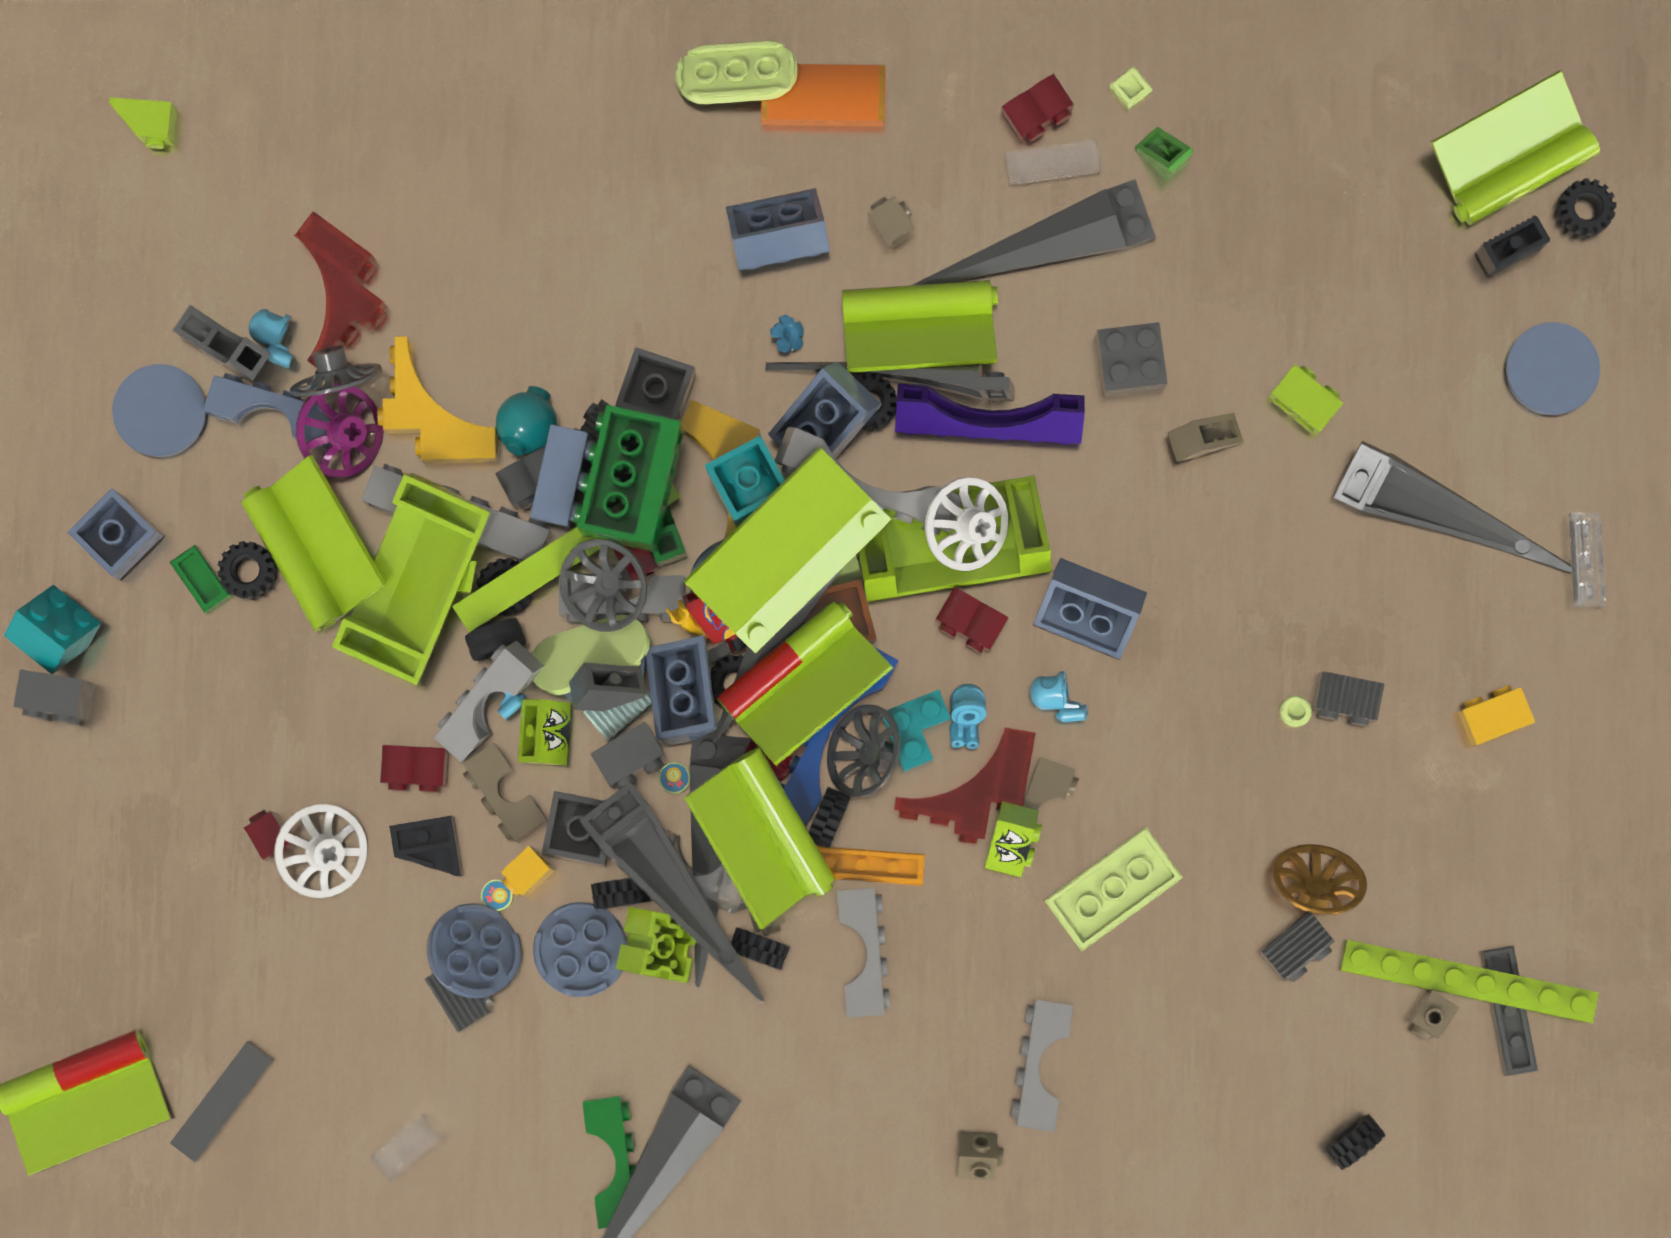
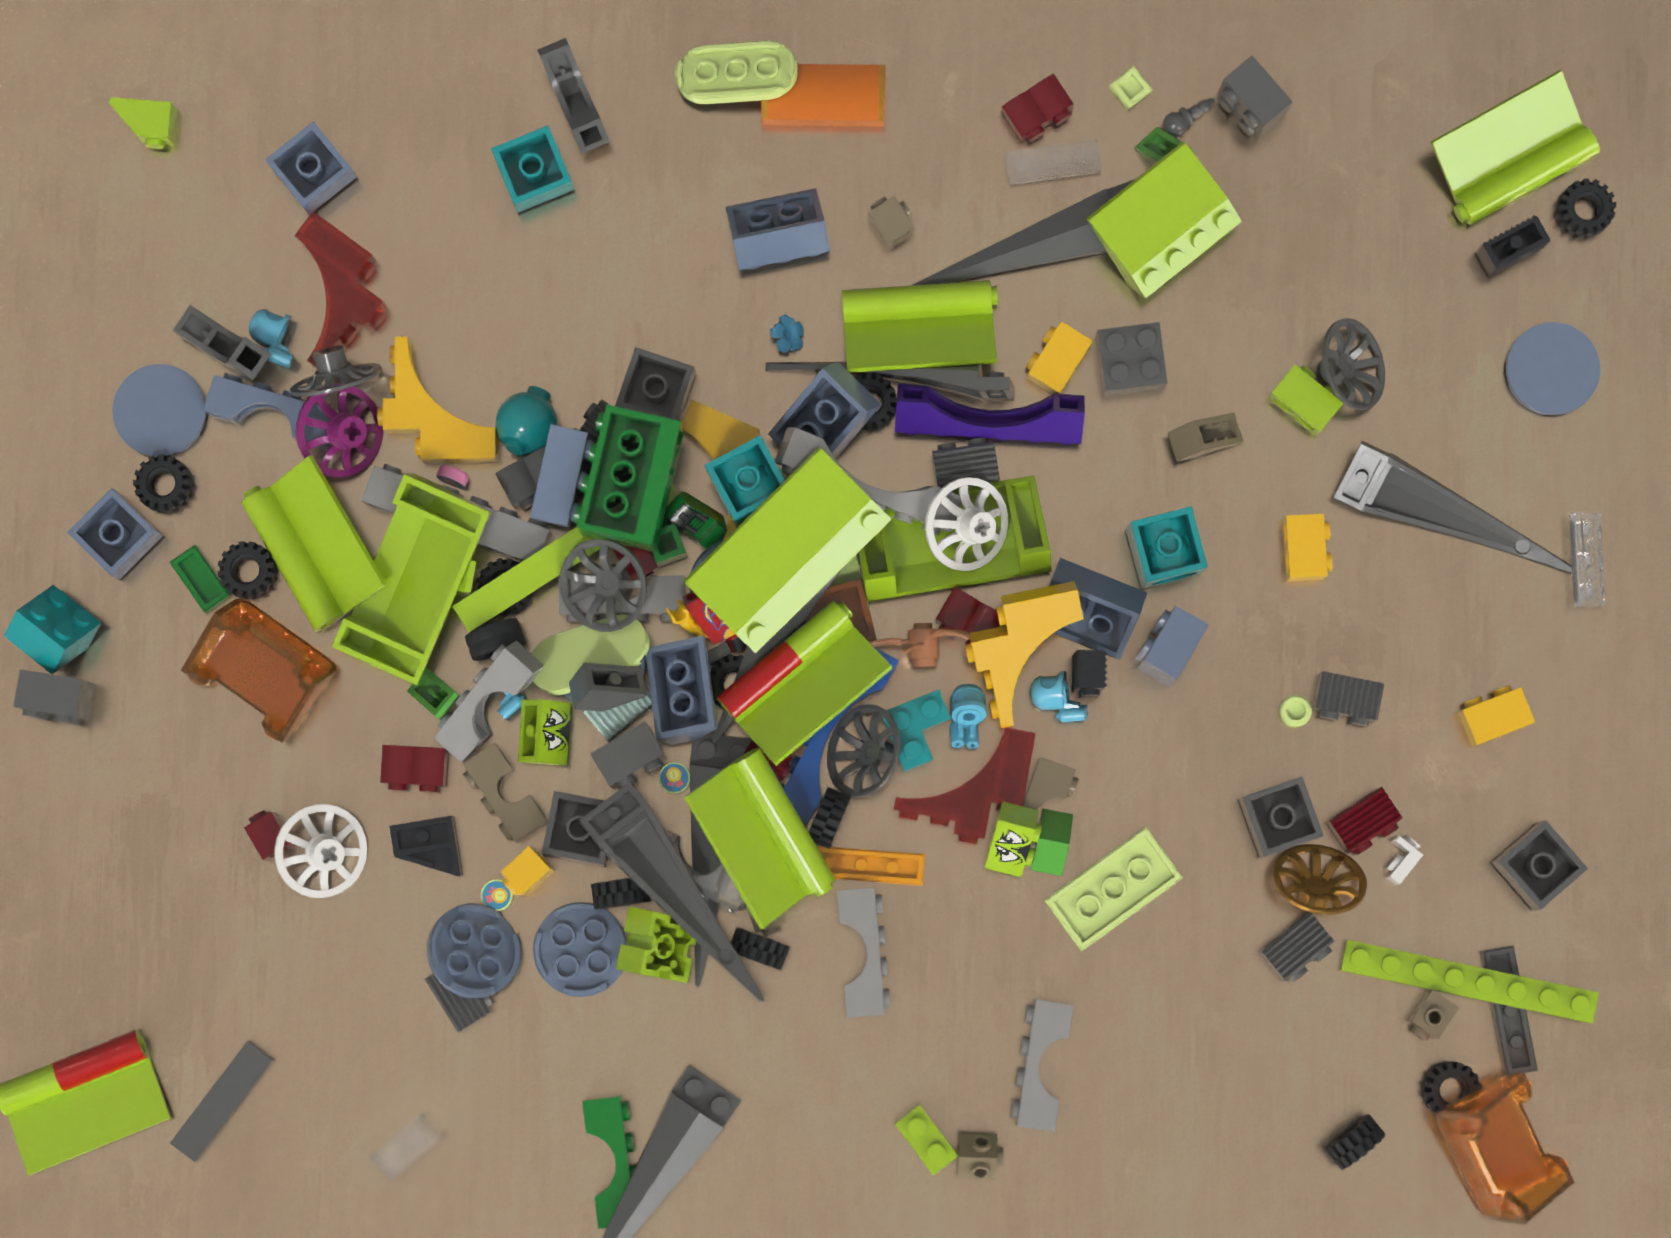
(146, 475): none -> black tyre
(260, 665): none -> clear orange windscreen
(311, 168): none -> sand blue brick
(434, 694): none -> bright green slope
(452, 476): none -> bright pink tile
(532, 168): none -> teal brick
(573, 95): none -> dark grey arch
(696, 519): none -> green leg
(922, 643): none -> nougat plant
(926, 1139): none -> lime brick
(972, 461): none -> dark grey brick
(1003, 650): none -> yellow arch
(1053, 842): none -> bright green slope
(1059, 358): none -> yellow brick
(1089, 673): none -> black brick
(1163, 220): none -> lime slope
(1166, 547): none -> teal brick
(1174, 643): none -> sand blue brick
(1177, 122): none -> dark grey bar
(1253, 98): none -> dark grey brick
(1281, 817): none -> dark grey brick
(1306, 547): none -> yellow brick
(1343, 368): none -> dark grey wheel
(1364, 821): none -> dark red brick
(1402, 865): none -> white bracket
(1439, 1074): none -> black tyre
(1501, 1153): none -> clear orange windscreen
(1539, 865): none -> dark grey brick

